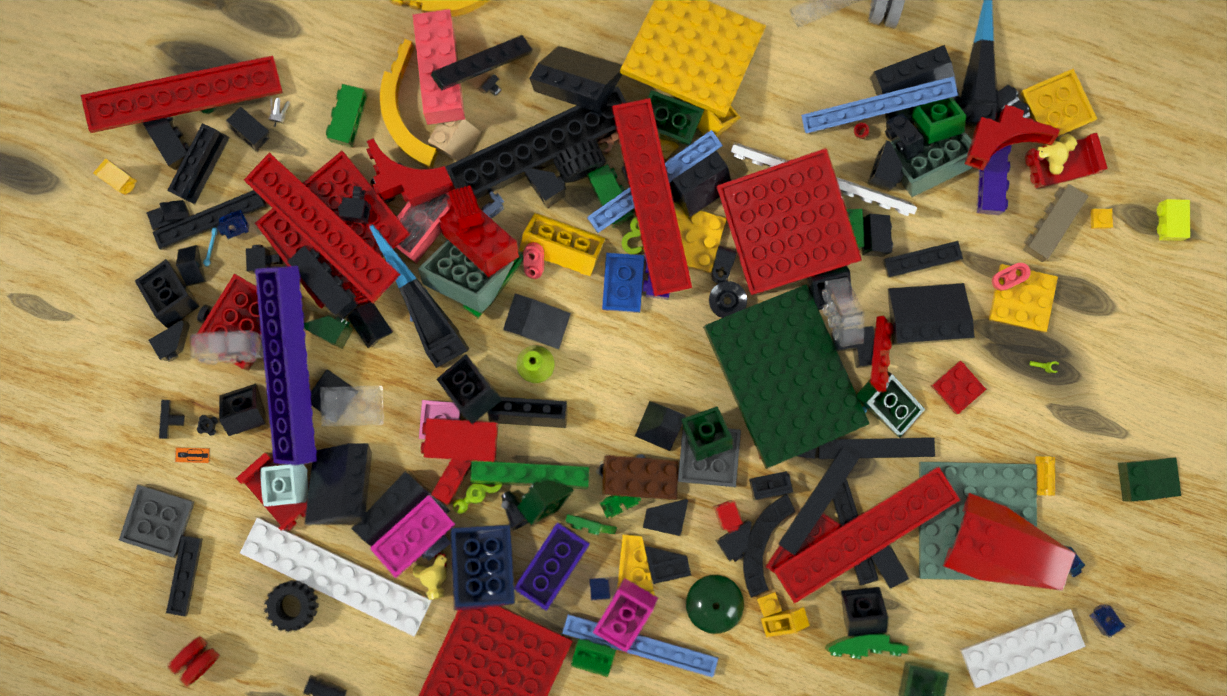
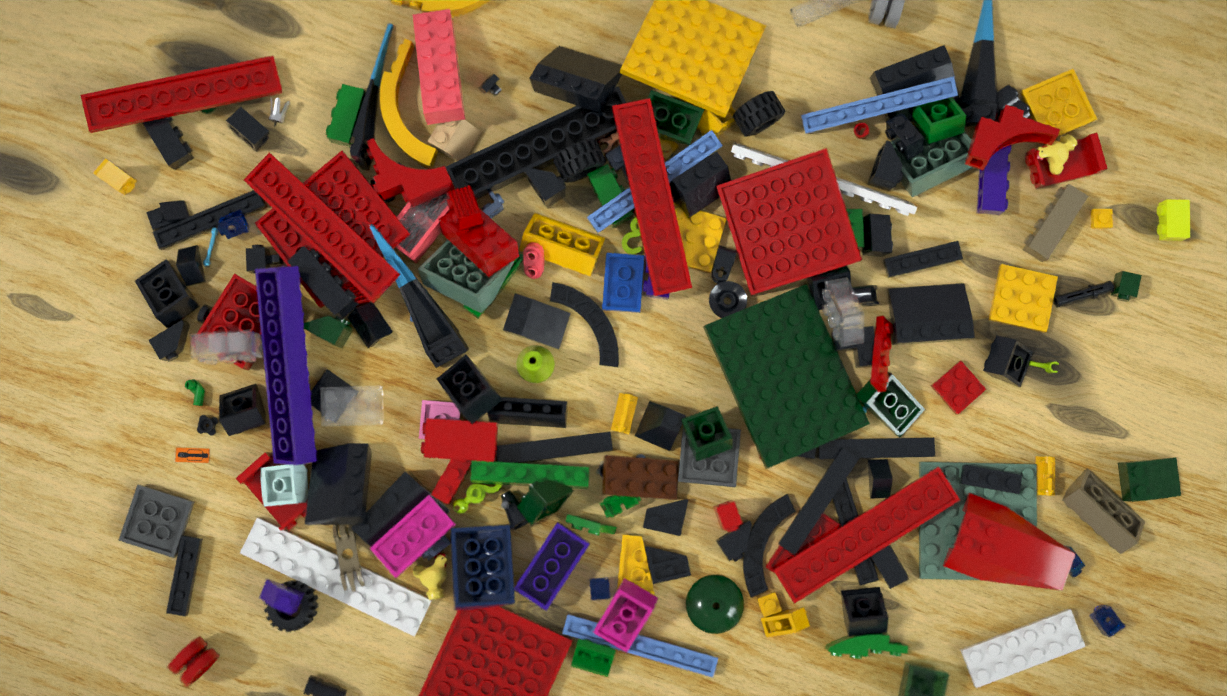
(168, 419): black tile -> none
(198, 163): black brick -> none
(198, 391): none -> green arm
(281, 596): none -> dark purple slope
(347, 566): none -> dark tan piece
(355, 208): black brick -> none
(366, 121): none -> black plate
(481, 62): black plate -> none
(555, 448): none -> black tile
(594, 317): none -> black tile
(615, 158): none -> sand blue plate
(624, 413): none -> yellow hinge
(759, 113): none -> black tyre
(770, 485): black hinge -> none
(866, 295): none -> black piece
(879, 478): none -> black slope
(991, 479): none -> black plate
(1008, 360): none -> black slope
(1010, 277): coral plate -> none
(1091, 291): none -> black pin
(1104, 511): none -> dark tan slope
(1126, 286): none -> dark green brick

